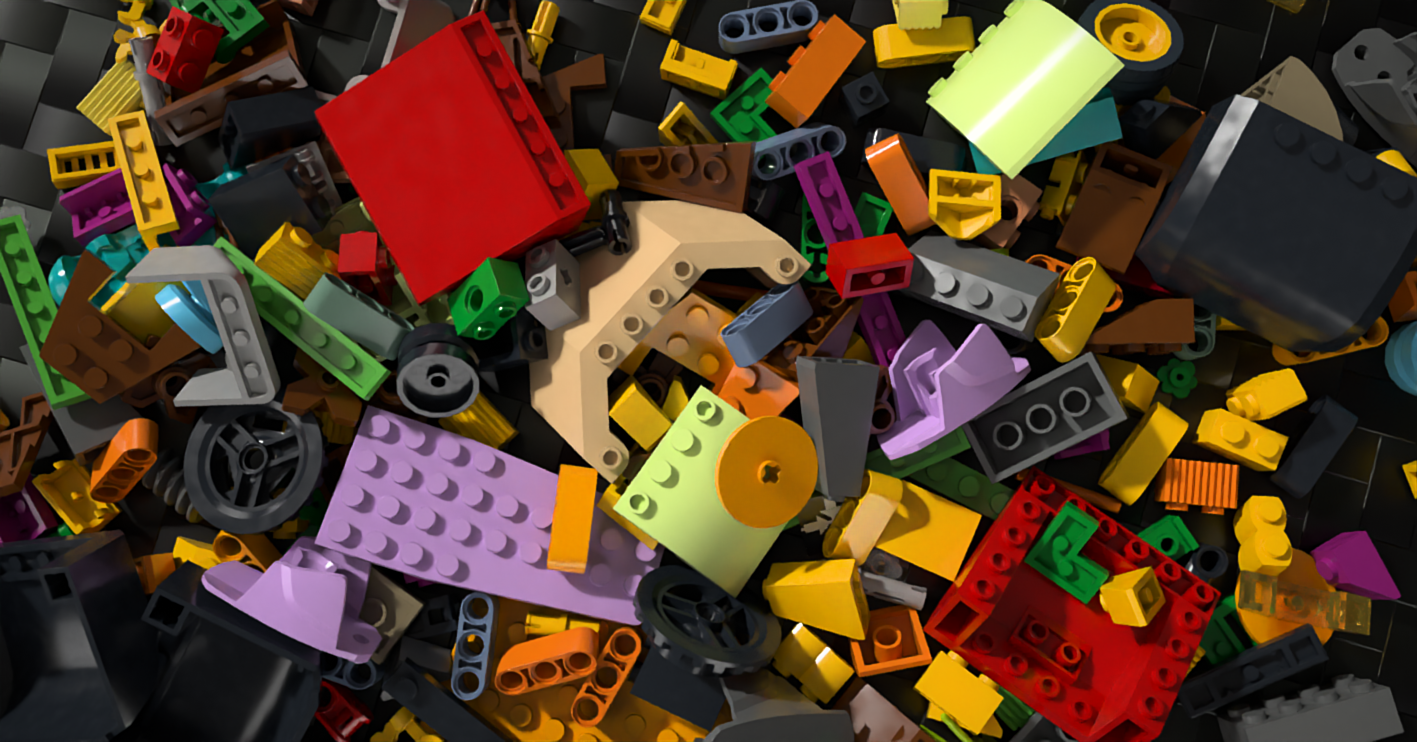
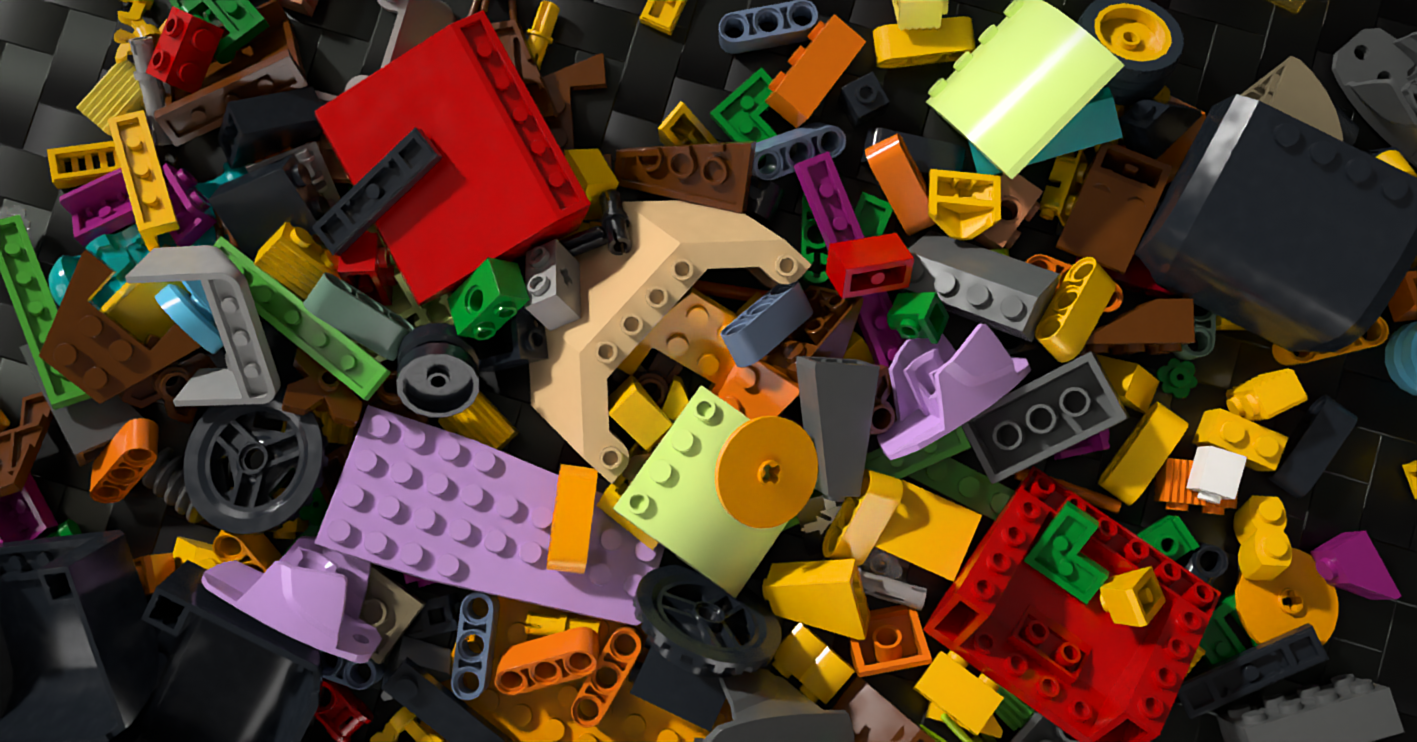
(69, 495): yellow hinge -> none
(377, 192): none -> black plate
(698, 70): yellow hinge -> none
(918, 316): none -> green brick
(1216, 474): none -> white brick
(1303, 604): clear yellow slope -> none

